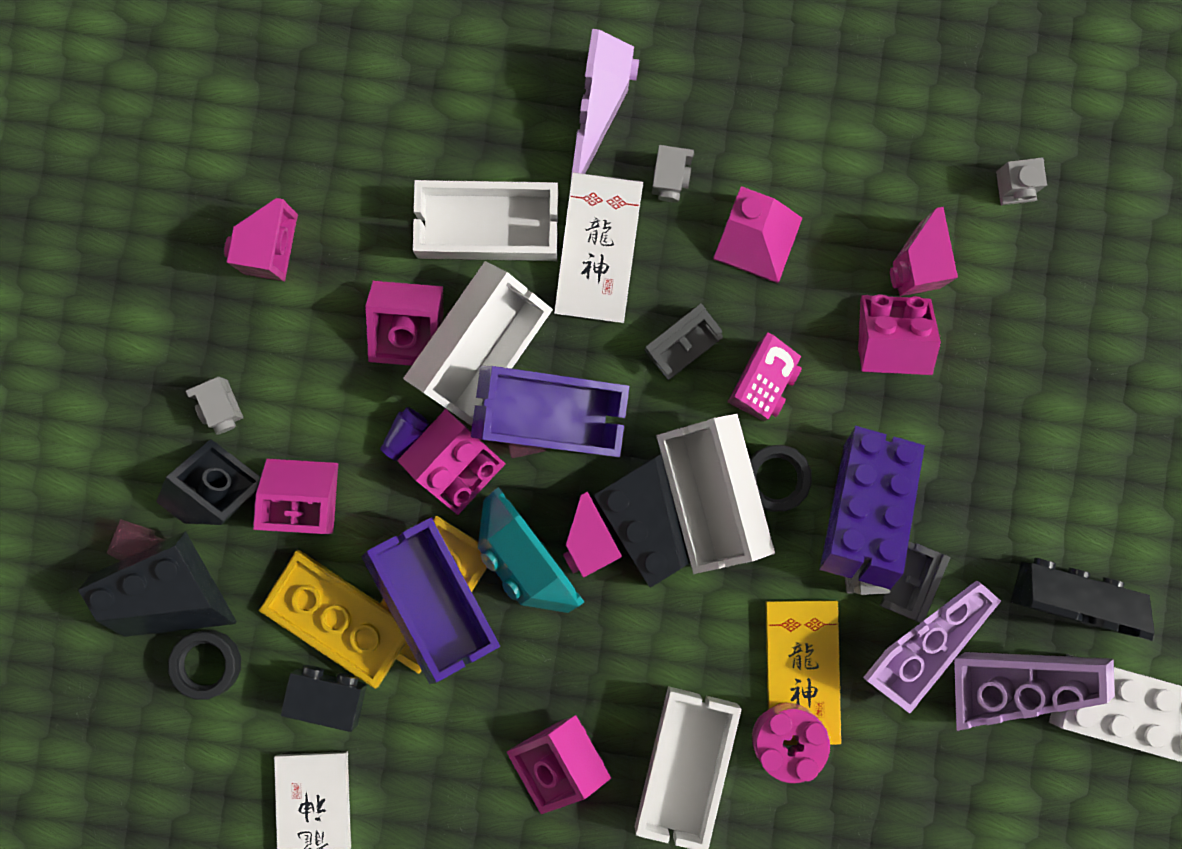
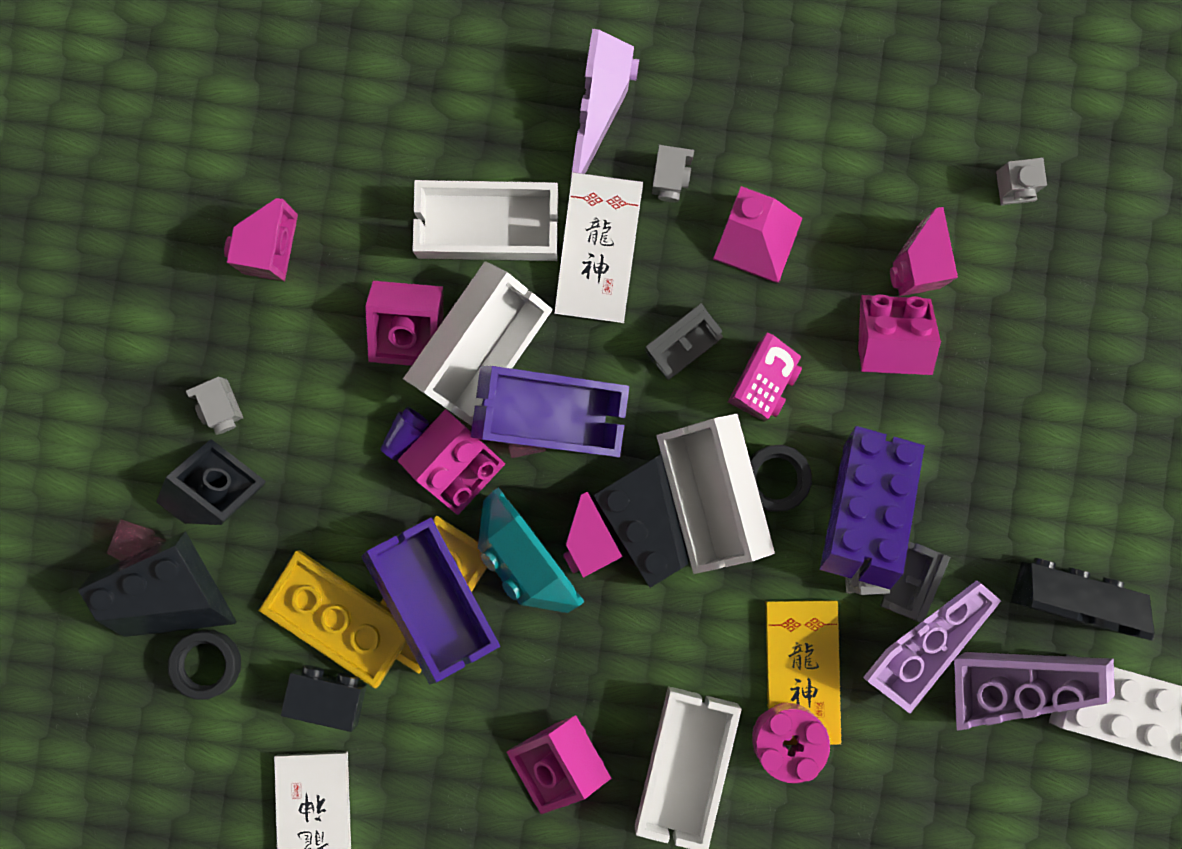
(296, 497): dark pink slope -> none

